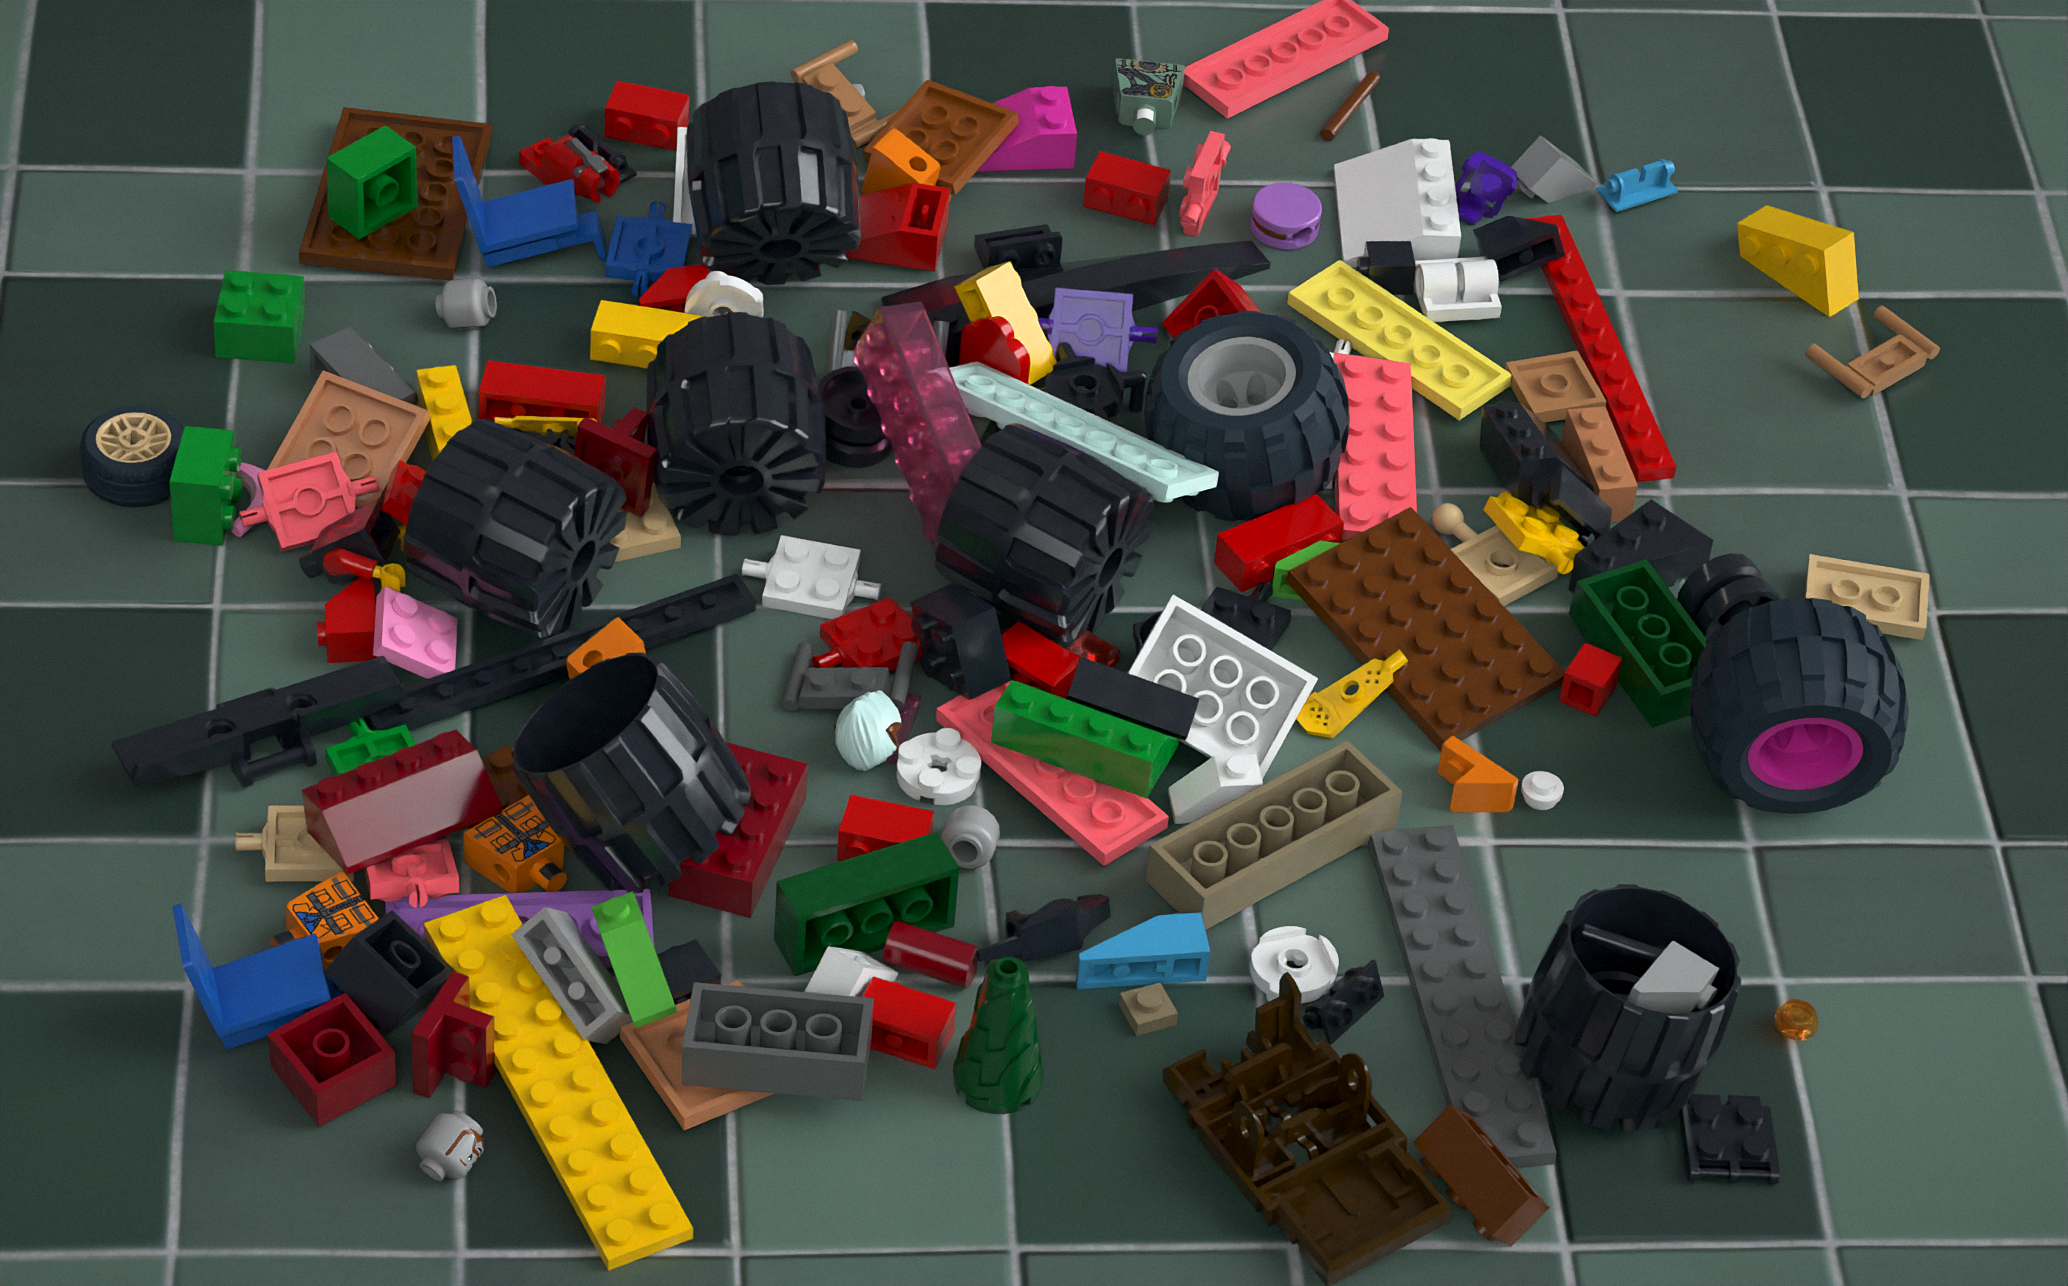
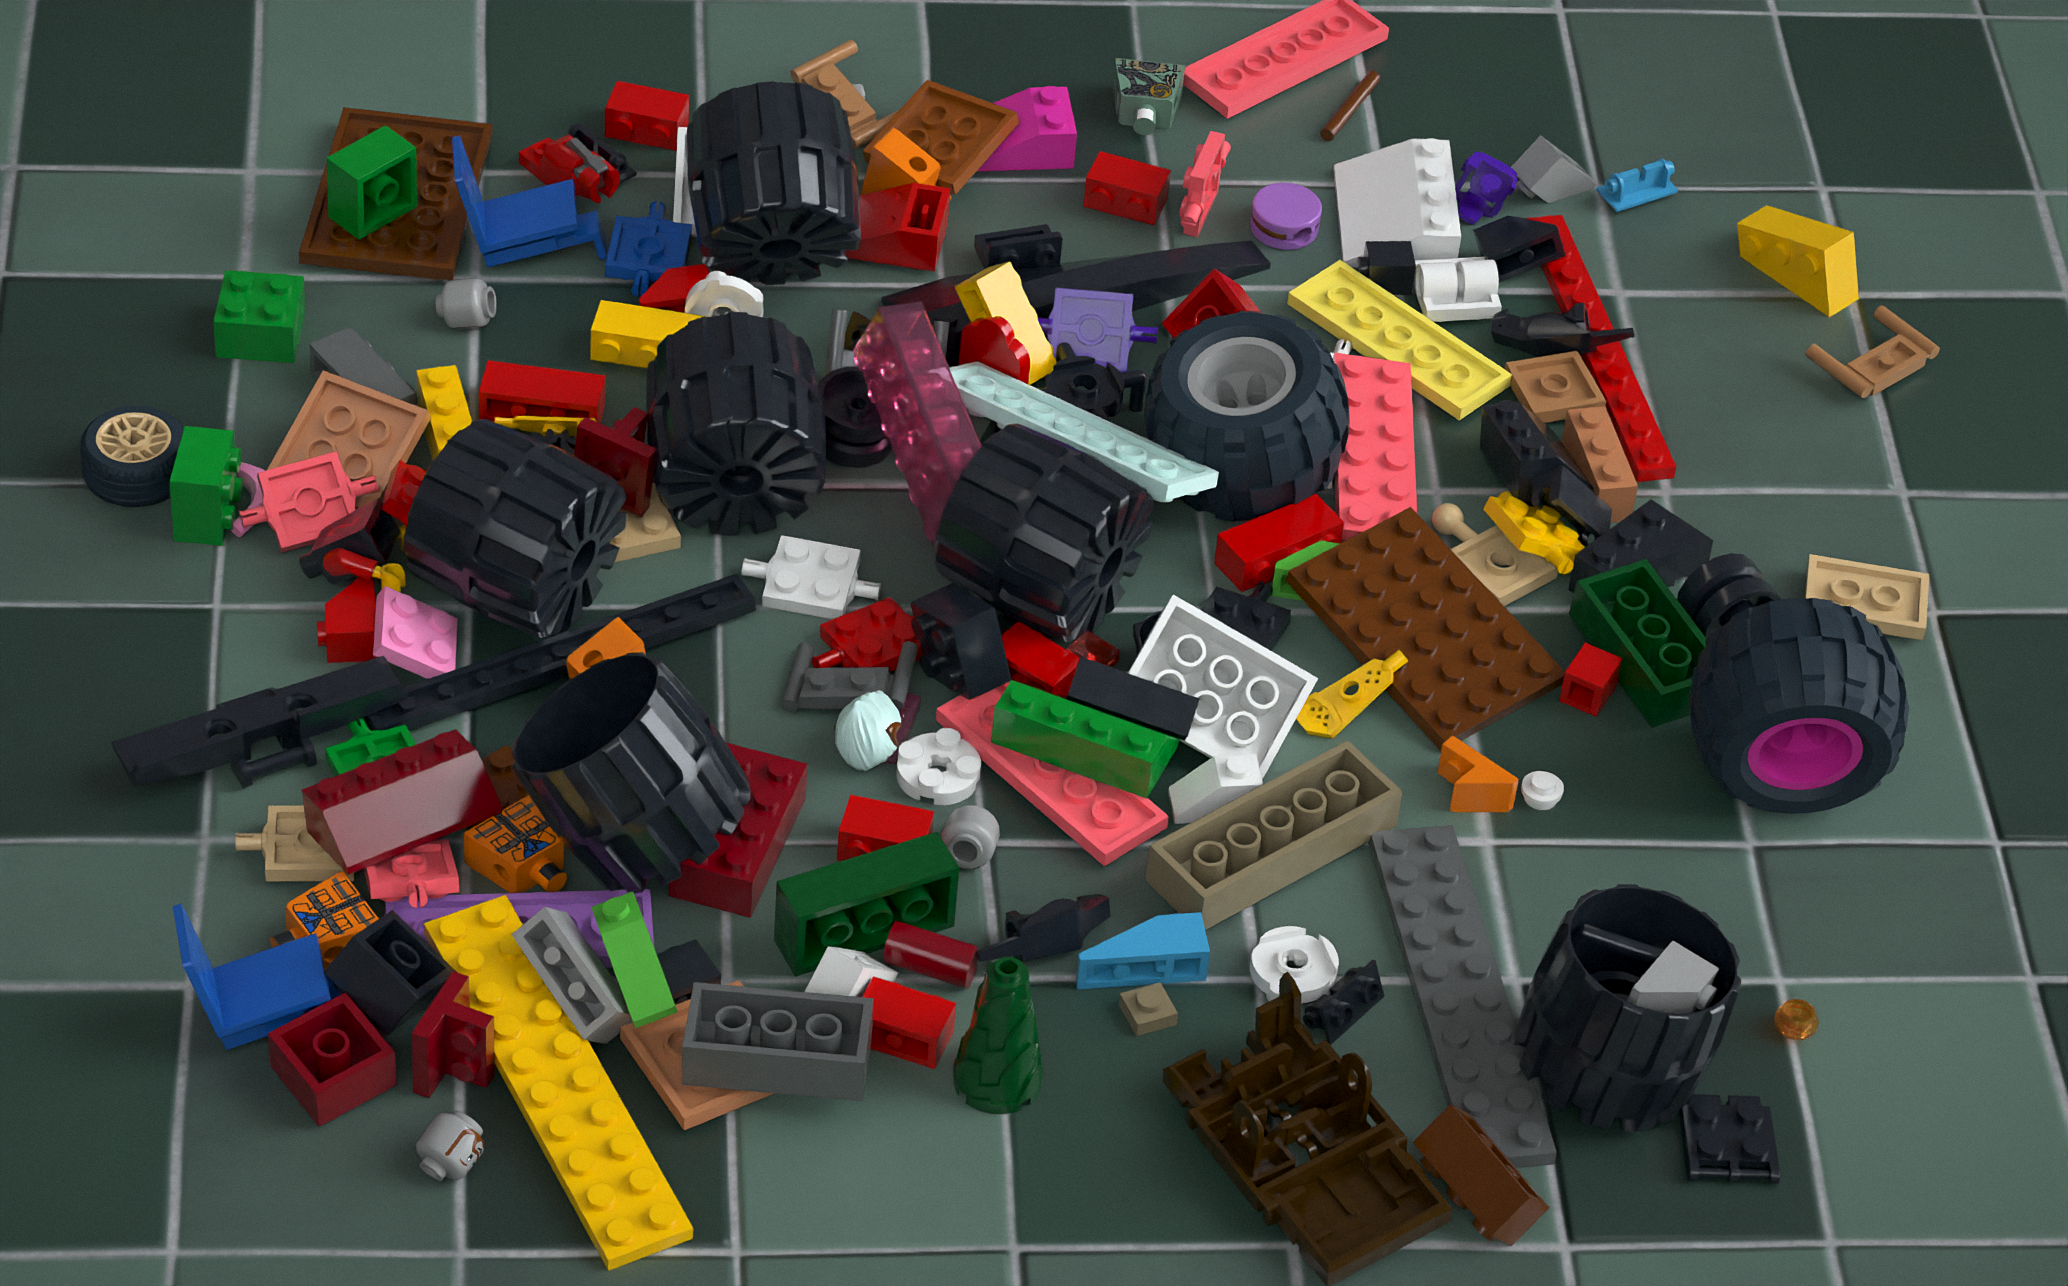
(1553, 332): none -> black animal

